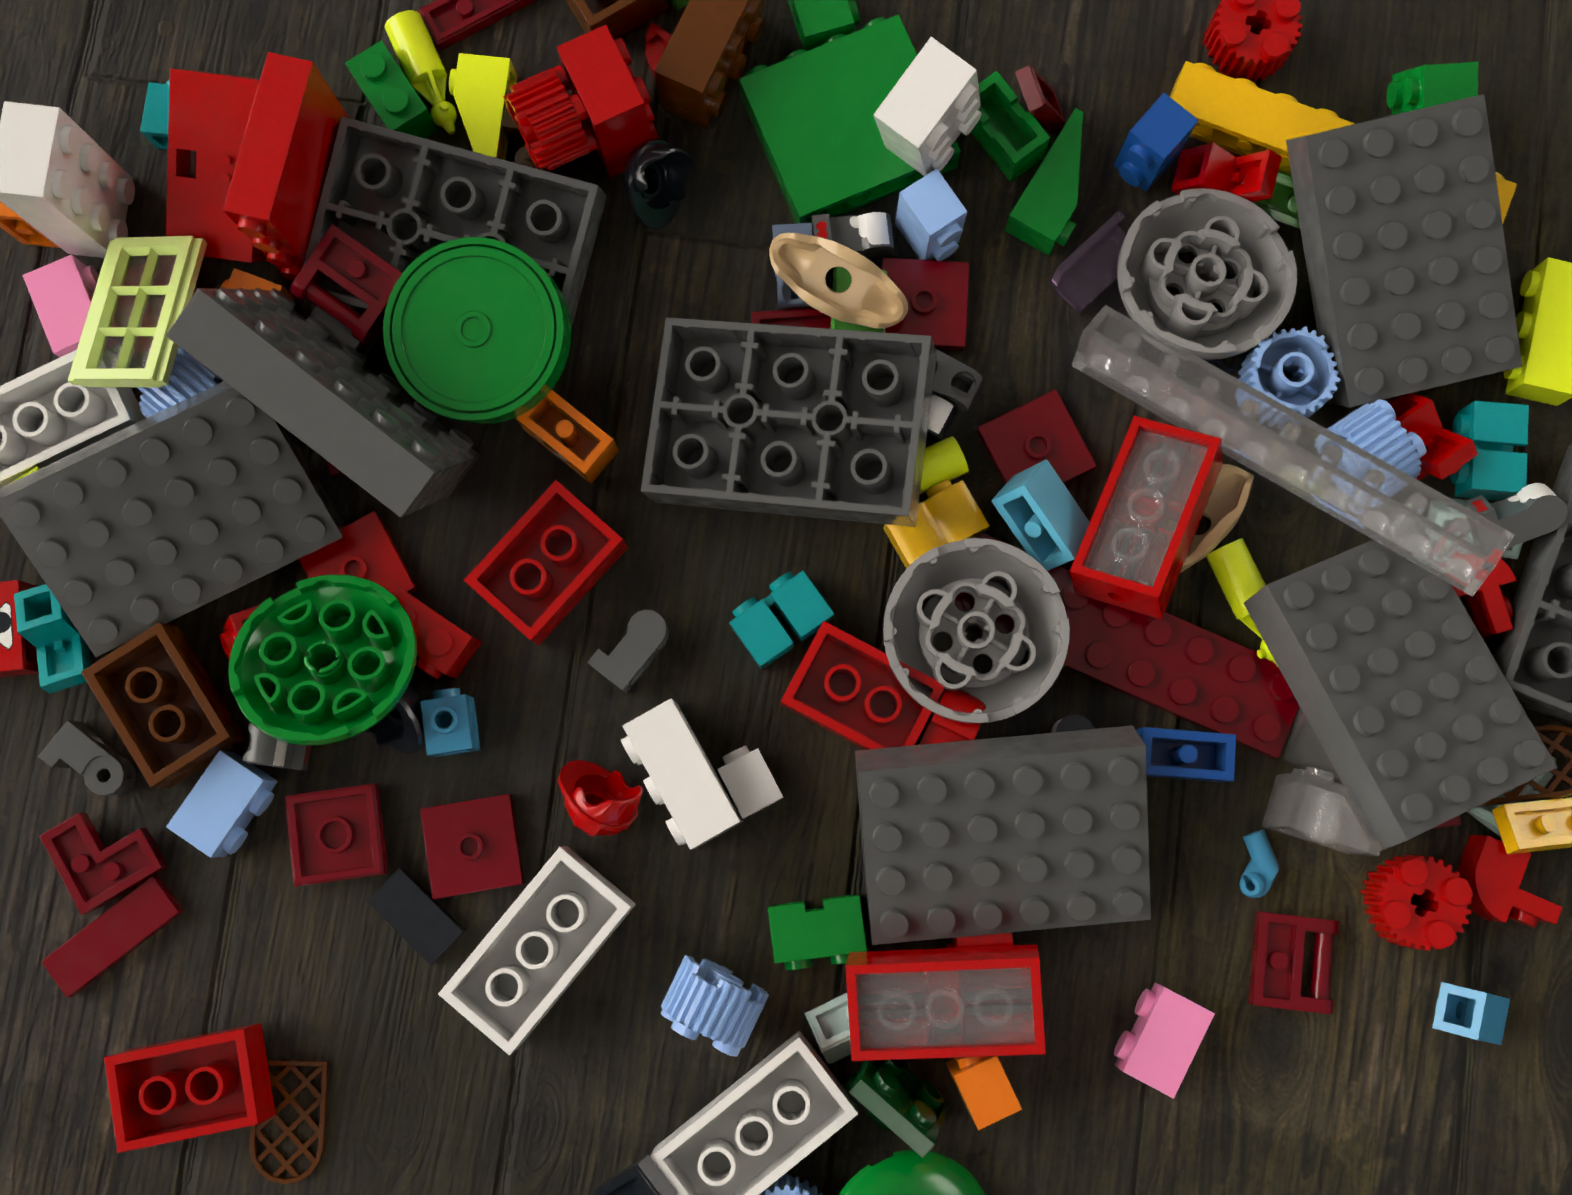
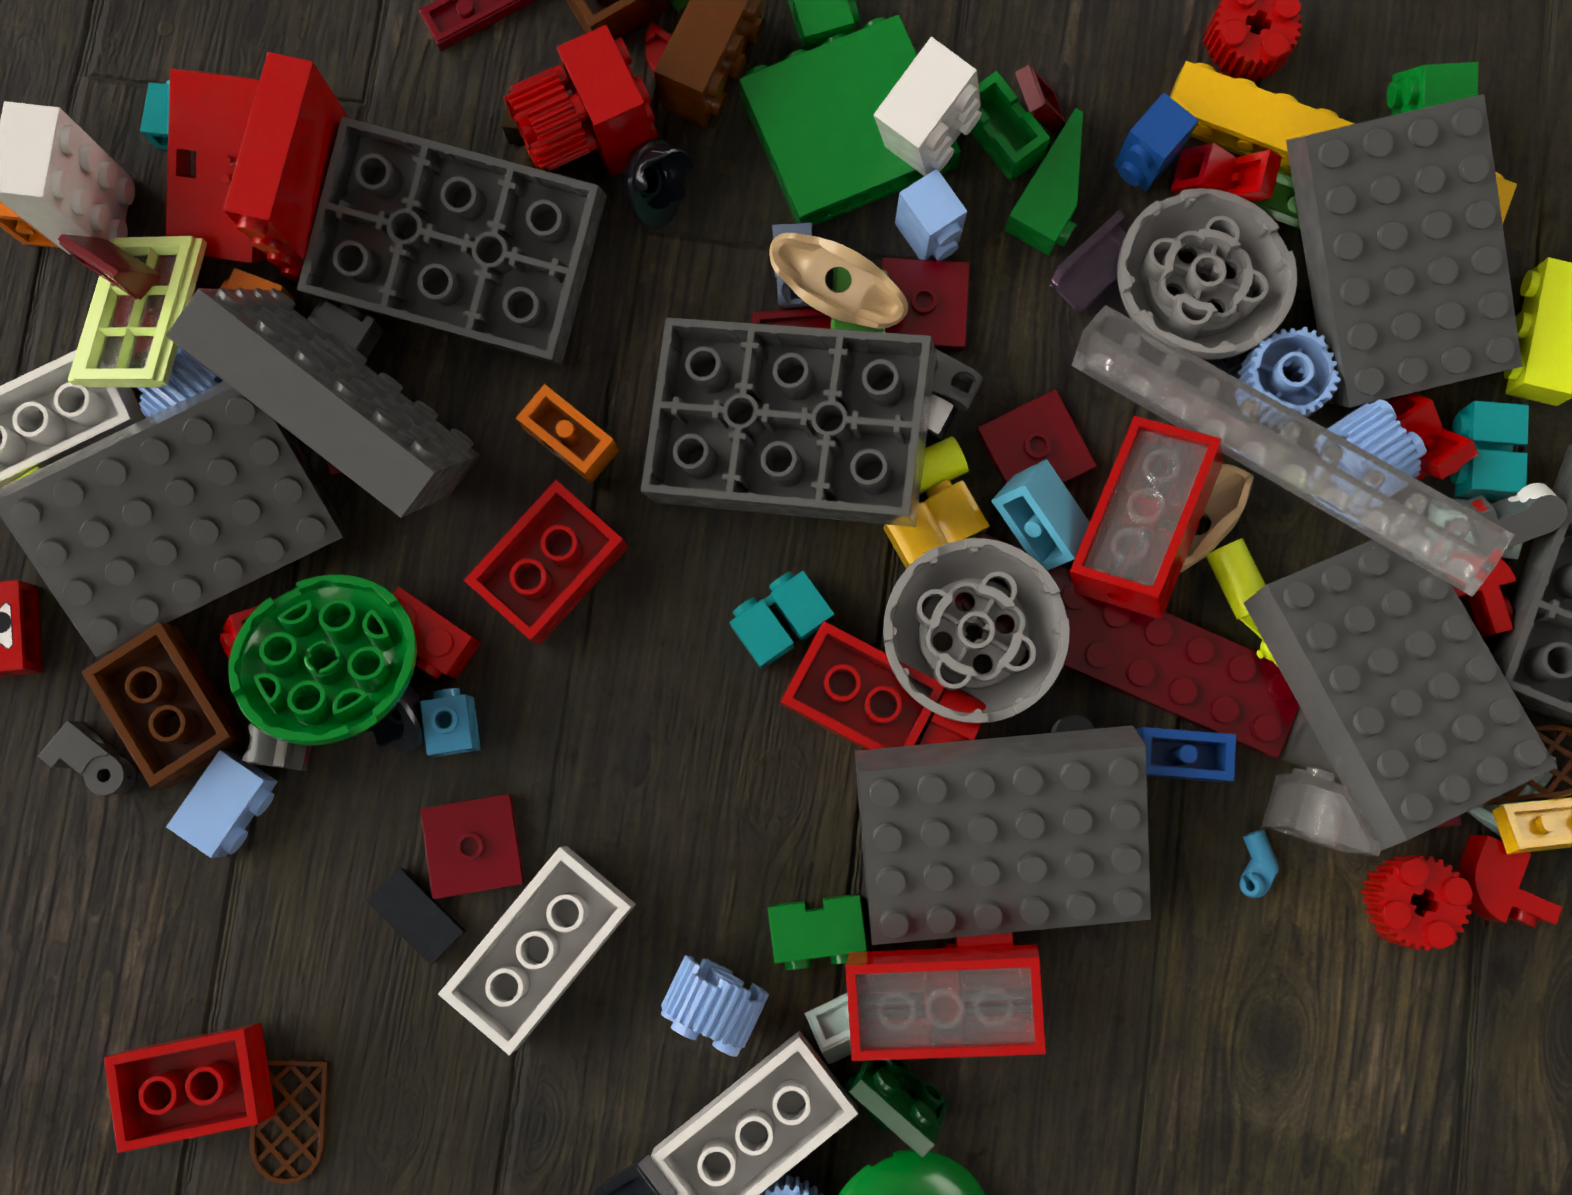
(57, 641): teal brick -> none
(62, 300): bright pink brick -> none
(99, 873): dark red plate -> none
(111, 263): none -> dark red slope
(112, 936): dark red tile -> none
(336, 834): dark red plate -> none
(355, 270): dark red plate -> none
(363, 553): red plate -> none
(390, 92): green brick -> none
(421, 64): neon yellow wheel -> none
(476, 331): green brick -> none
(479, 93): neon yellow slope -> none
(598, 799): red piece -> none
(634, 653): dark grey leg -> none
(680, 775): white brick -> none
(749, 781): white brick -> none
(866, 234): dark grey leg -> none
(984, 1089): orange brick -> none
(1162, 1039): bright pink brick -> none
(1279, 962): dark red plate -> none
(1471, 1013): dark azure brick -> none

